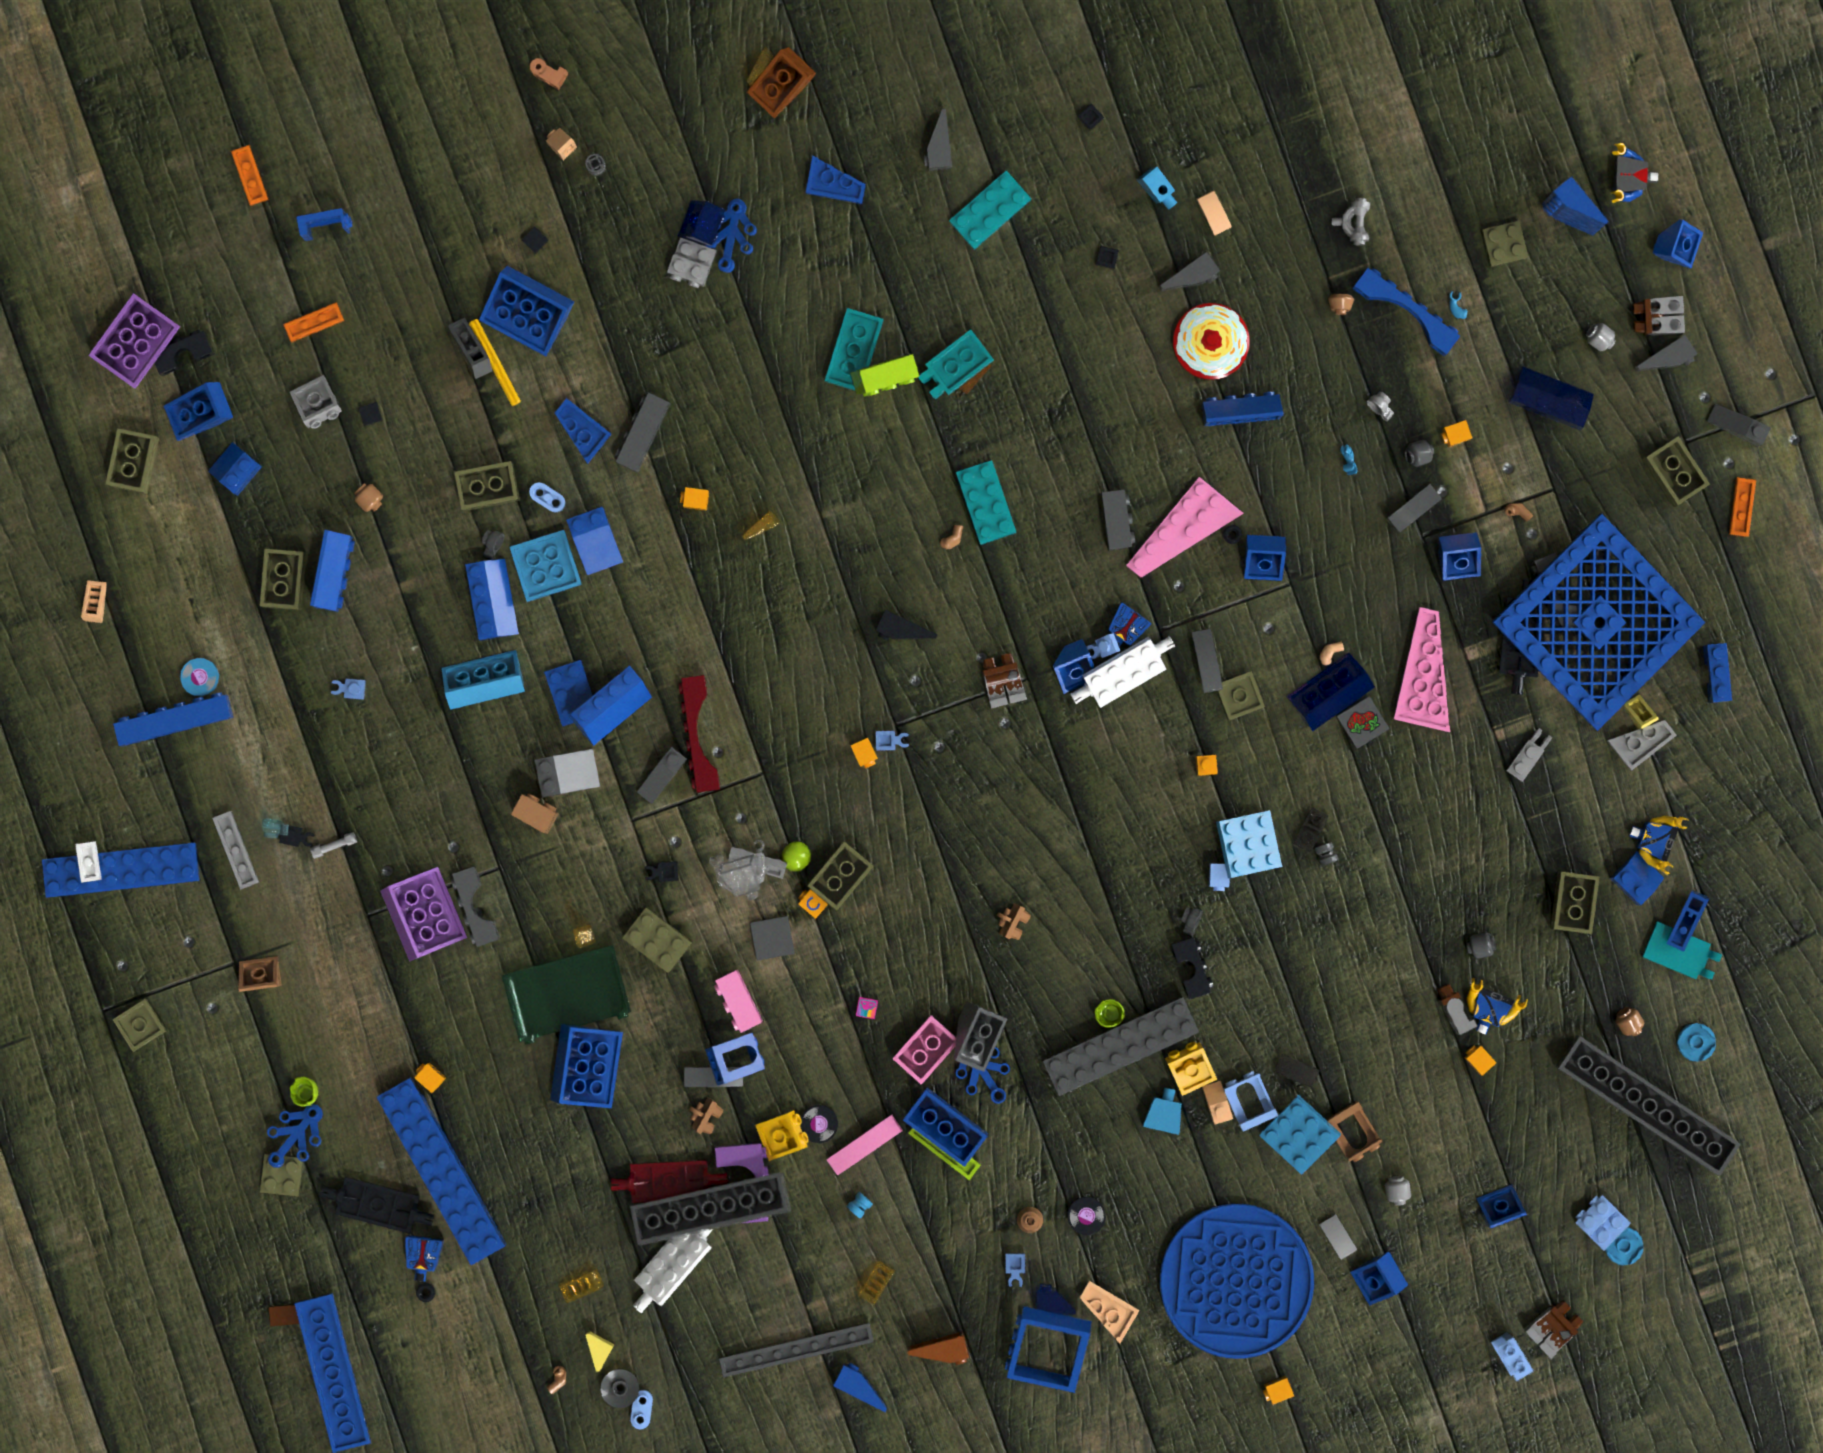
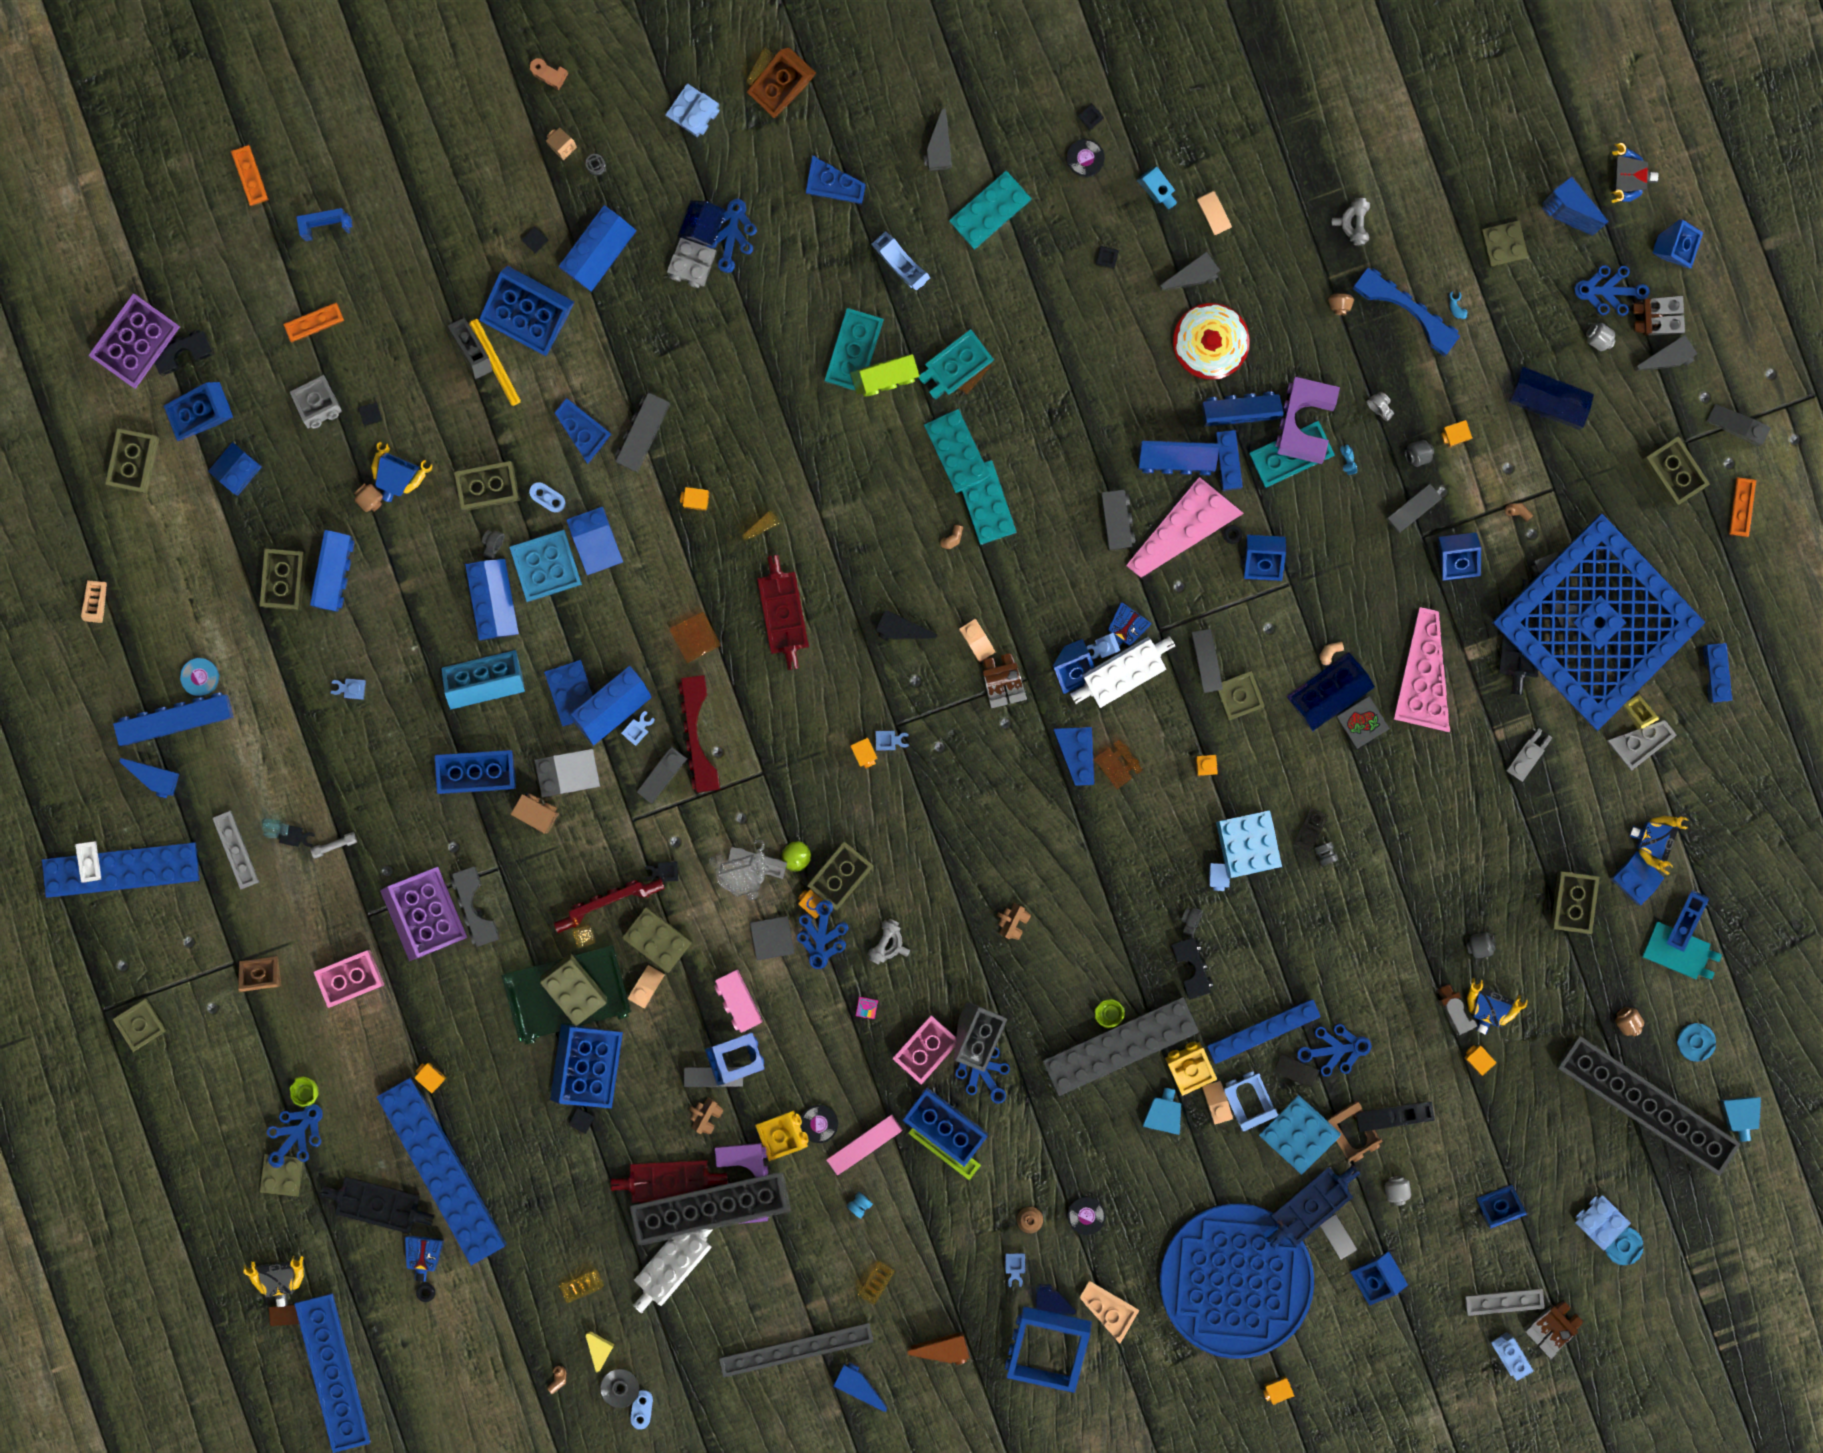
(156, 779): none -> blue slope
(277, 1279): none -> torso
(349, 978): none -> bright pink brick
(395, 475): none -> blue torso
(475, 772): none -> blue slope
(573, 989): none -> olive brick
(581, 1120): none -> black tile
(597, 248): none -> blue slope
(632, 888): none -> dark red plate
(636, 730): none -> light blue plate
(646, 986): none -> light nougat slope
(693, 110): none -> light blue plate
(695, 637): none -> clear orange plate
(783, 612): none -> dark red plate
(820, 936): none -> blue plant
(878, 953): none -> light grey piece
(900, 261): none -> light blue arch
(957, 451): none -> teal plate
(977, 640): none -> light nougat slope
(1078, 753): none -> blue wing
(1085, 158): none -> black tile
(1112, 766): none -> clear orange plate
(1178, 457): none -> blue slope
(1229, 460): none -> blue arch
(1263, 1031): none -> blue arch
(1277, 467): none -> teal plate
(1293, 441): none -> medium lavender arch
(1312, 1206): none -> dark blue plate
(1337, 1049): none -> blue plant
(1395, 1116): none -> black slope
(1504, 1302): none -> light grey plate
(1609, 290): none -> blue plant
(1742, 1115): none -> dark azure torso

